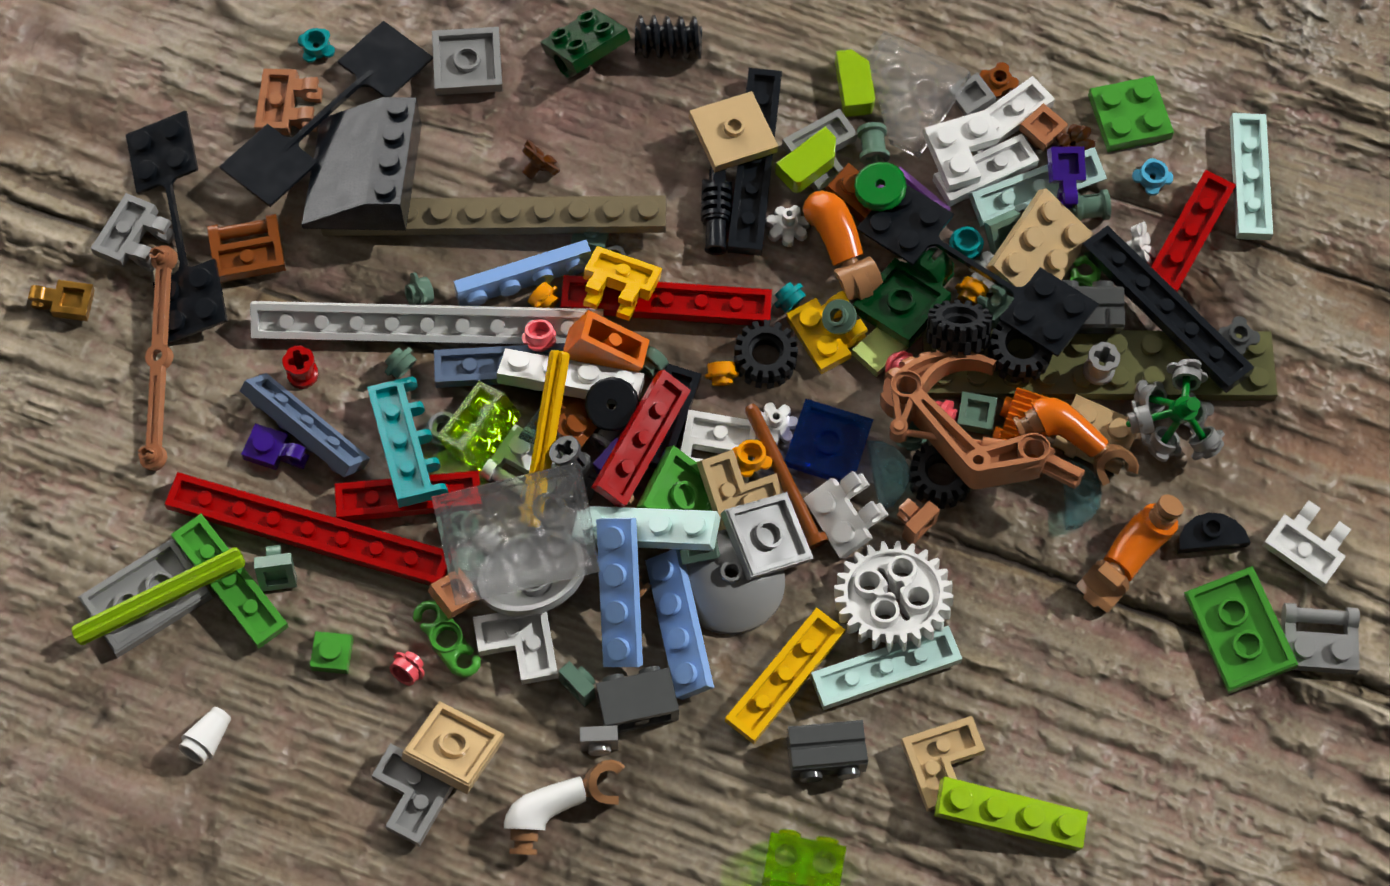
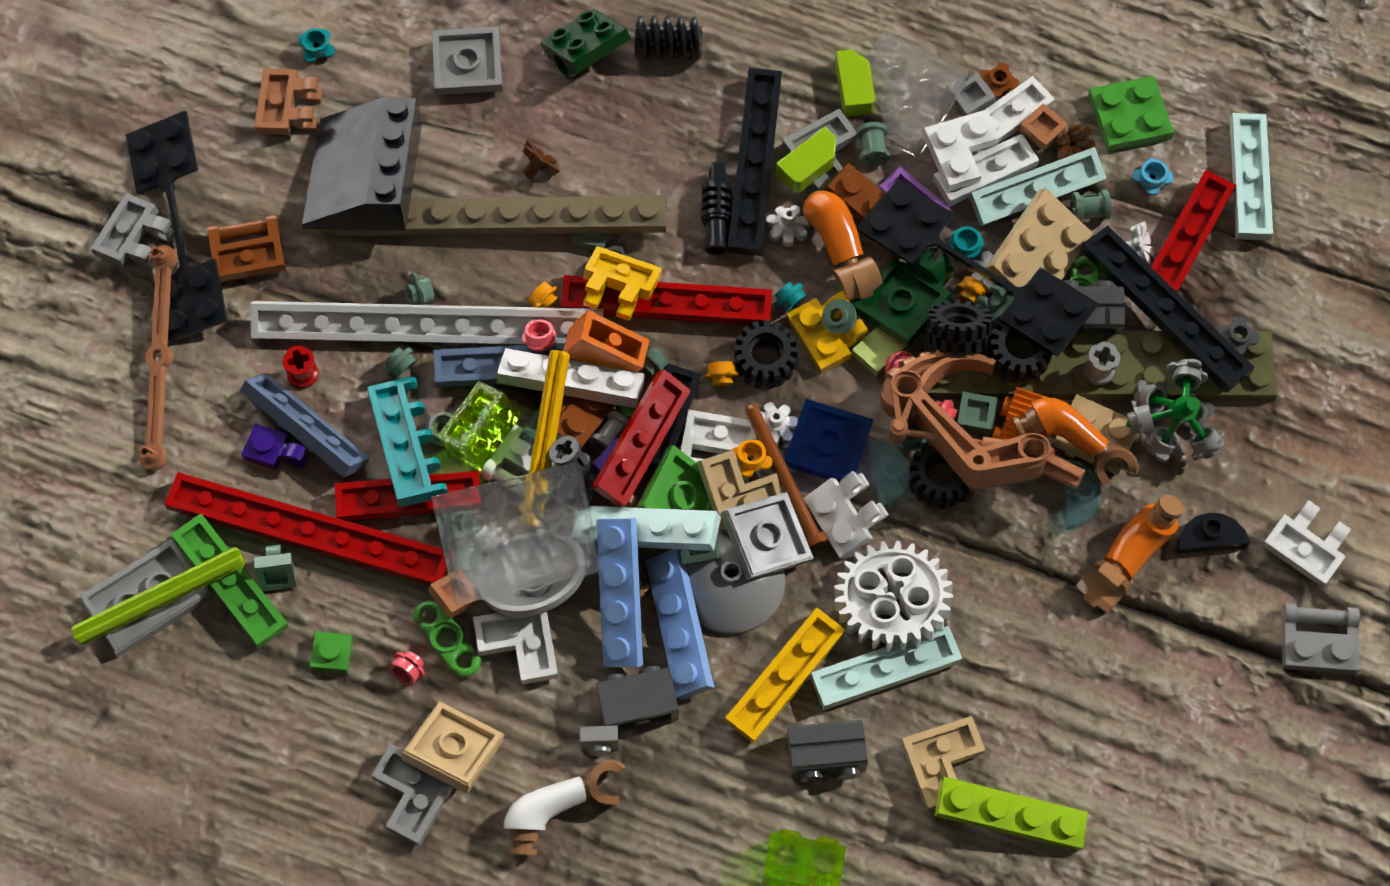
(67, 301): pearl gold plate -> none
(204, 737): white cone -> none
(274, 163): black hinge -> none
(523, 273): light blue plate -> none
(578, 683): sand green plate -> none
(597, 400): black piece -> none
(733, 131): tan plate -> none
(880, 174): green piece -> none
(917, 520): nougat tile -> none
(999, 228): sand green plate -> none
(1067, 168): dark purple plate -> none
(1240, 630): bright green tile -> none

